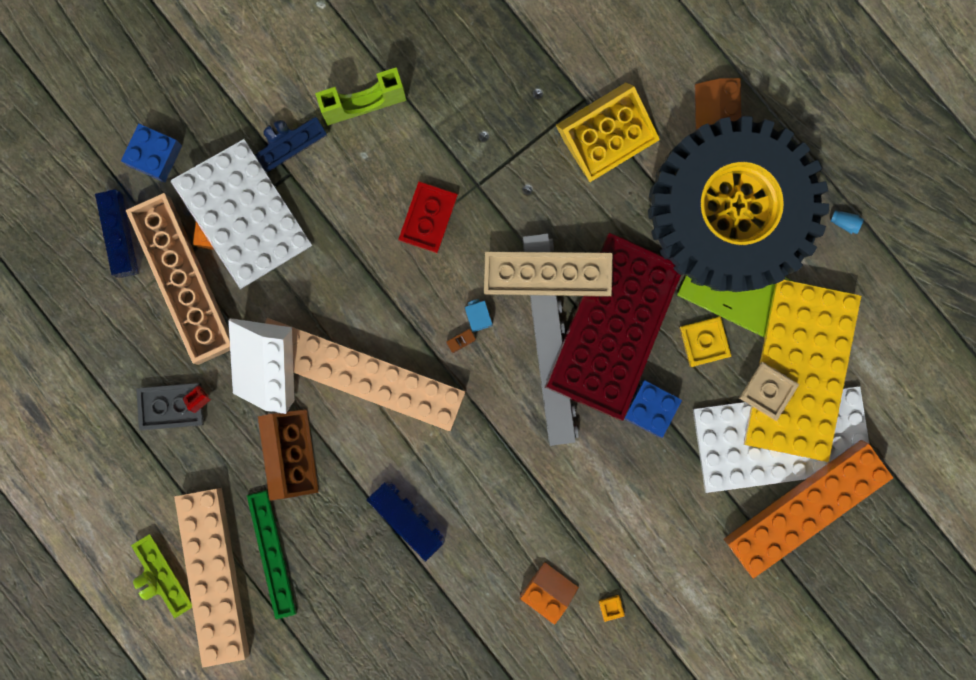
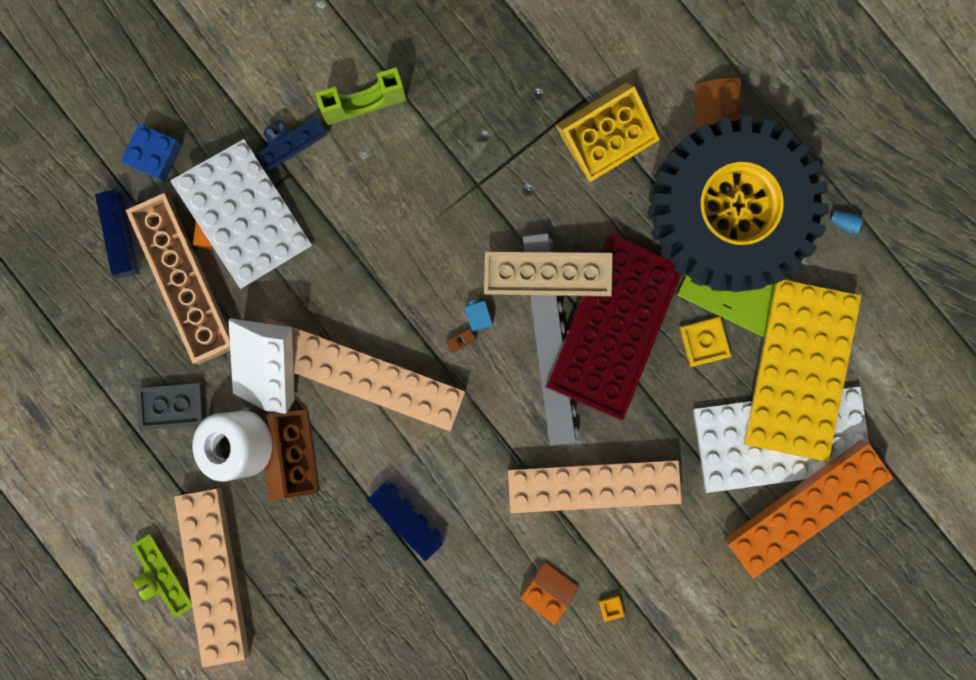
(196, 399): red slope -> none
(248, 440): none -> white piece
(271, 555): green tile -> none
(428, 217): red plate -> none
(594, 486): none -> light nougat brick
(652, 409): blue brick -> none
(769, 391): tan tile -> none

